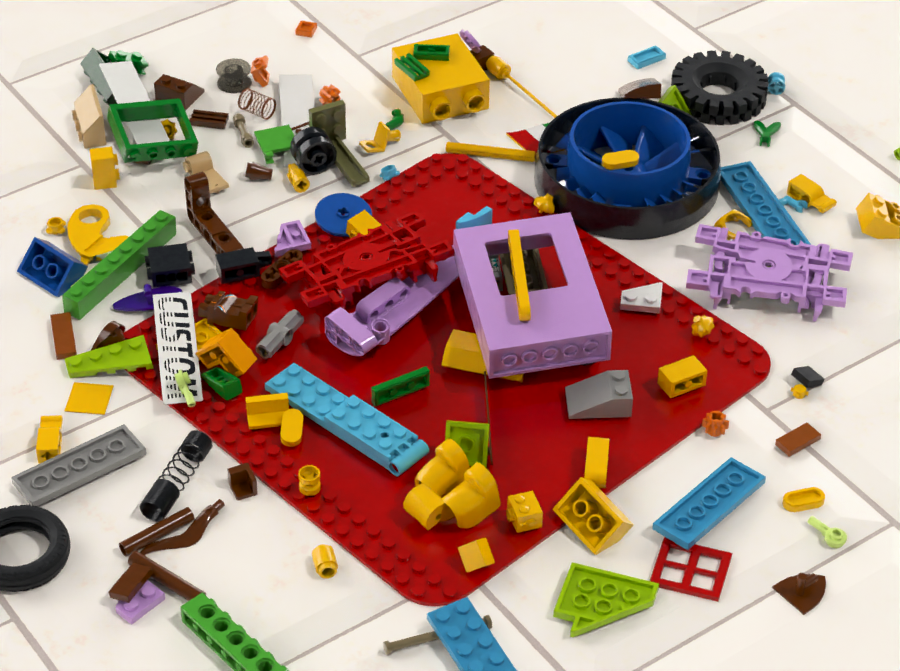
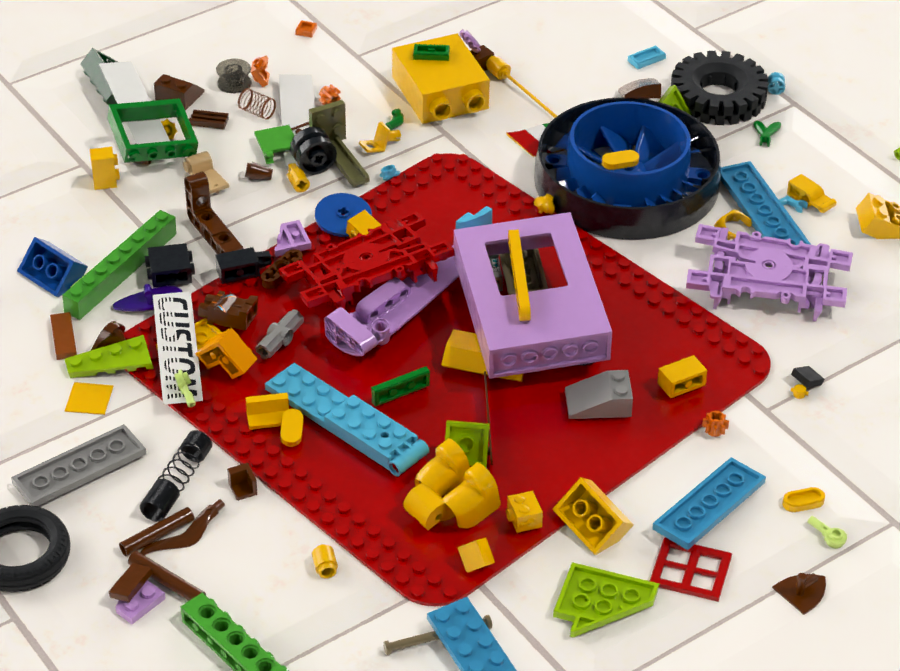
(49, 437): yellow piece -> none
(55, 226): yellow plate -> none
(88, 237): yellow animal -> none
(89, 119): tan slope -> none
(137, 59): green plate -> none
(224, 384): green slope -> none
(246, 138): dark tan bar -> none
(309, 480): yellow wheel -> none
(413, 67): green tile -> none
(489, 151): yellow axle -> none
(597, 460): yellow beam -> none
(642, 298): white wing -> none
(702, 325): yellow piece -> none
(798, 439): dark orange tile -> none

